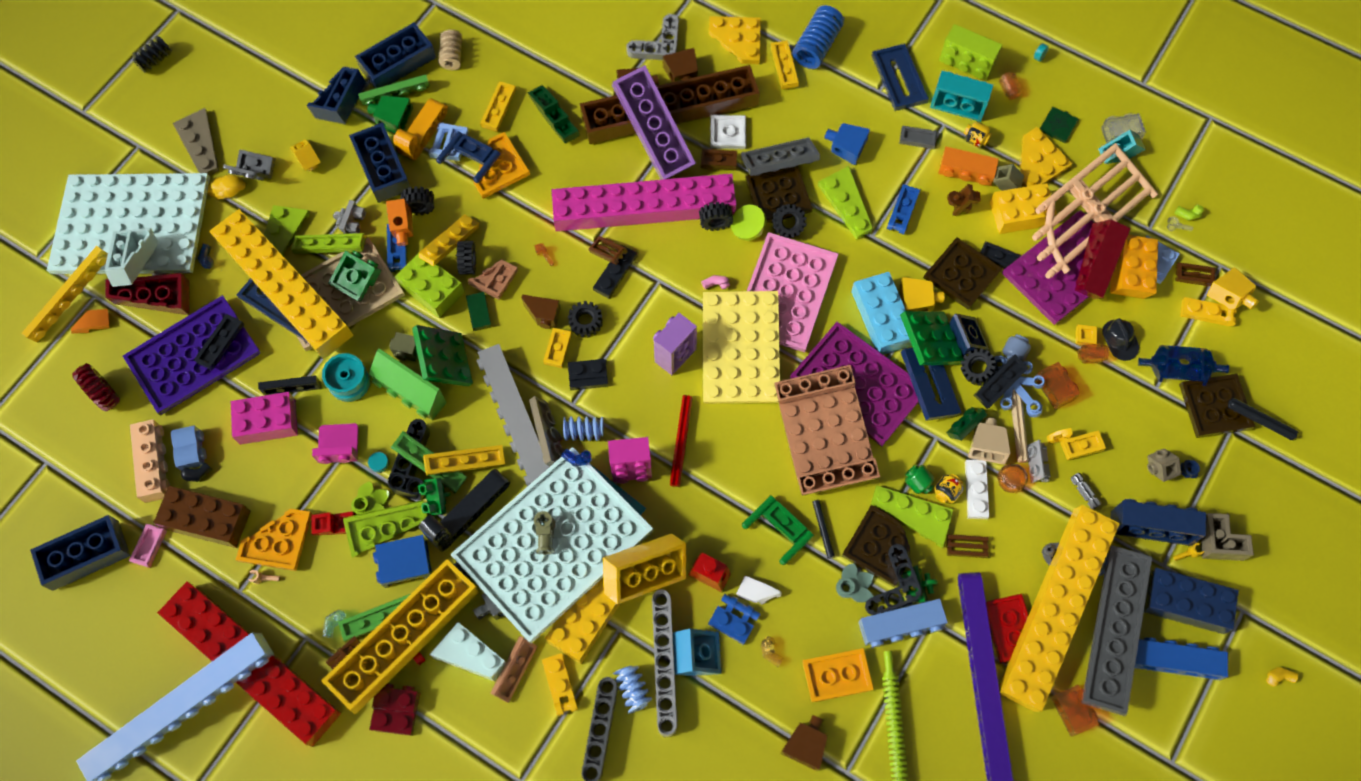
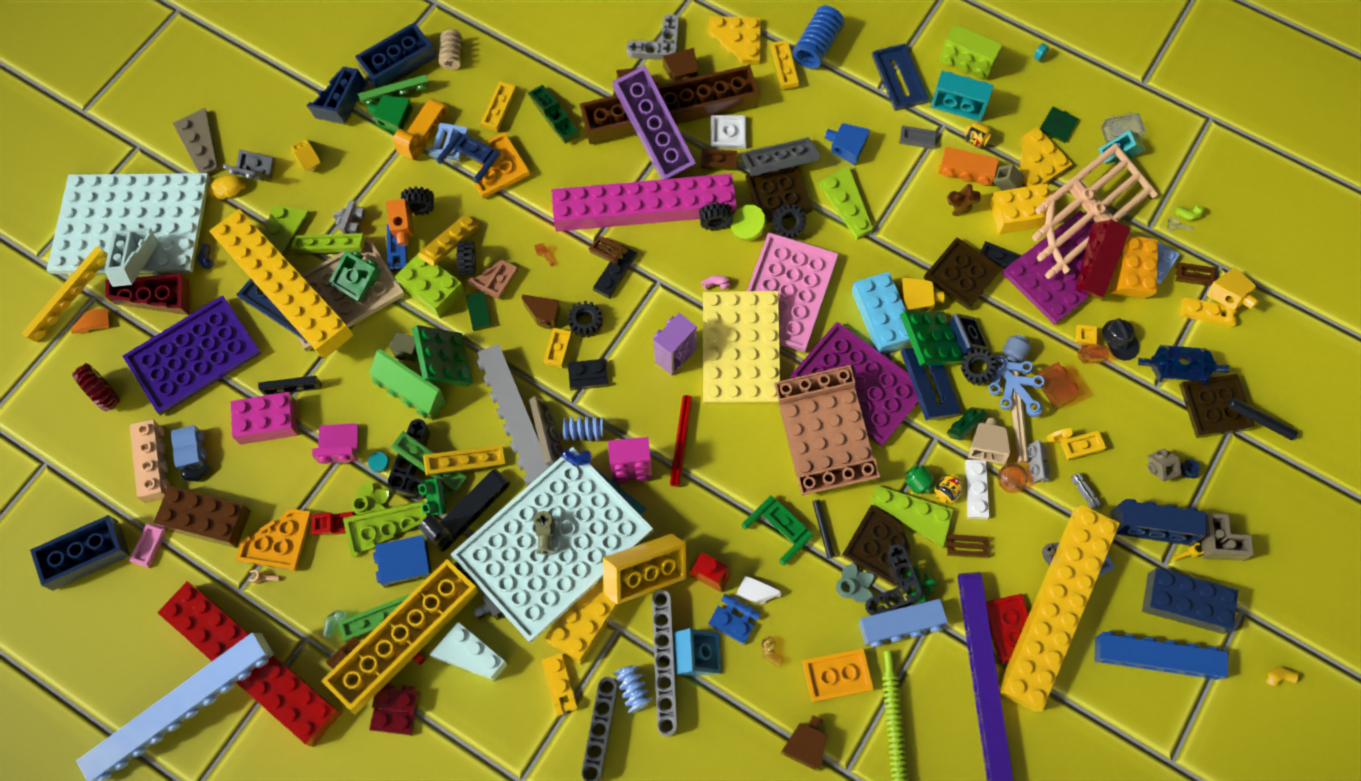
(150, 53): black piece -> none
(219, 342): black plate -> none
(346, 377): teal wheel -> none
(379, 162): dark blue brick -> none
(513, 669): nougat tile -> none
(903, 208): blue plate -> none
(1001, 381): black plate -> none
(1010, 85): clear orange brick -> none
(1074, 714): clear orange brick -> none
(1117, 631): dark grey plate -> none

